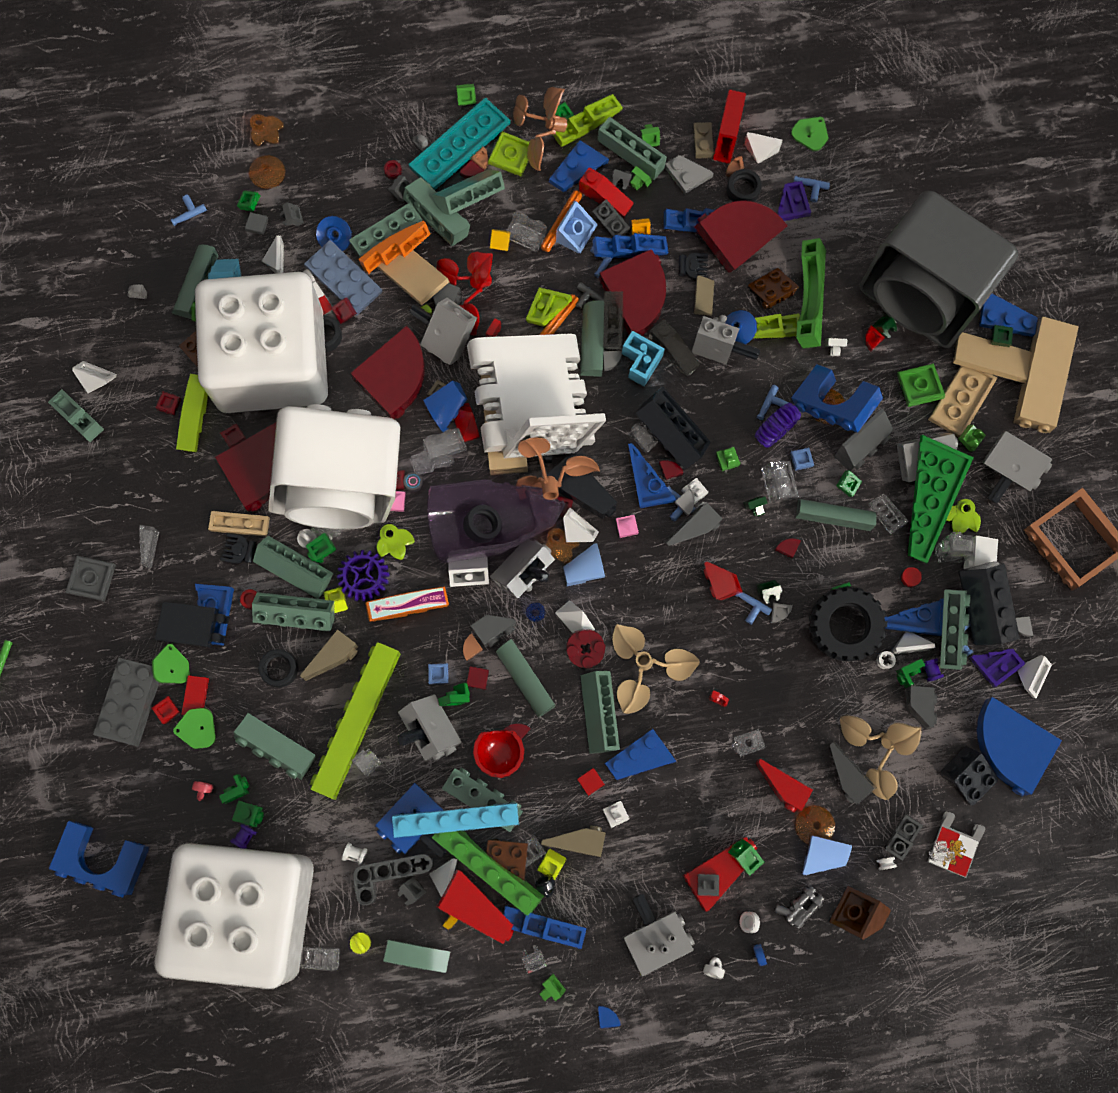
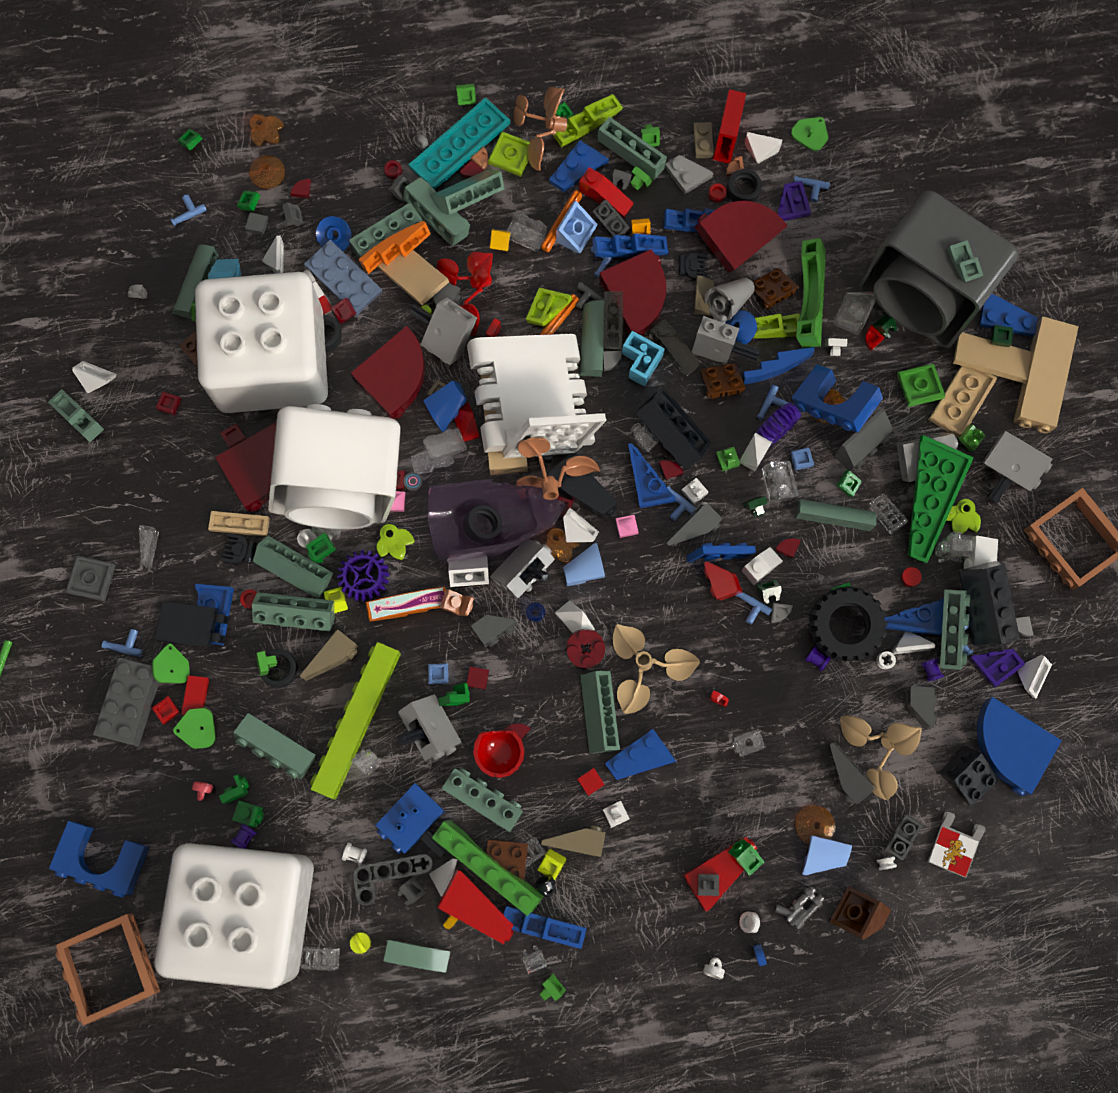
(127, 648): none -> medium blue piece
(140, 958): none -> nougat window
(189, 139): none -> green tile
(192, 415): lime slope -> none
(265, 662): none -> bright green tile
(301, 189): none -> dark red tile
(455, 820): medium azure arch -> none
(457, 603): none -> nougat bracket
(471, 647): nougat tile -> none
(525, 678): sand green brick -> none
(607, 1017): blue tile -> none
(658, 940): light grey piece -> none
(686, 502): light grey tile -> none
(717, 193): none -> red tile
(722, 380): none -> reddish brown hinge
(727, 552): none -> blue wing
(728, 297): none -> light grey cone
(755, 452): none -> white slope
(761, 565): none -> white slope
(782, 363): none -> blue slope
(786, 788): red slope -> none
(817, 658): none -> dark purple bush
(854, 311): none -> clear slope
(911, 669): green bracket -> none
(941, 852): clear tile -> none
(964, 262): none -> sand green slope

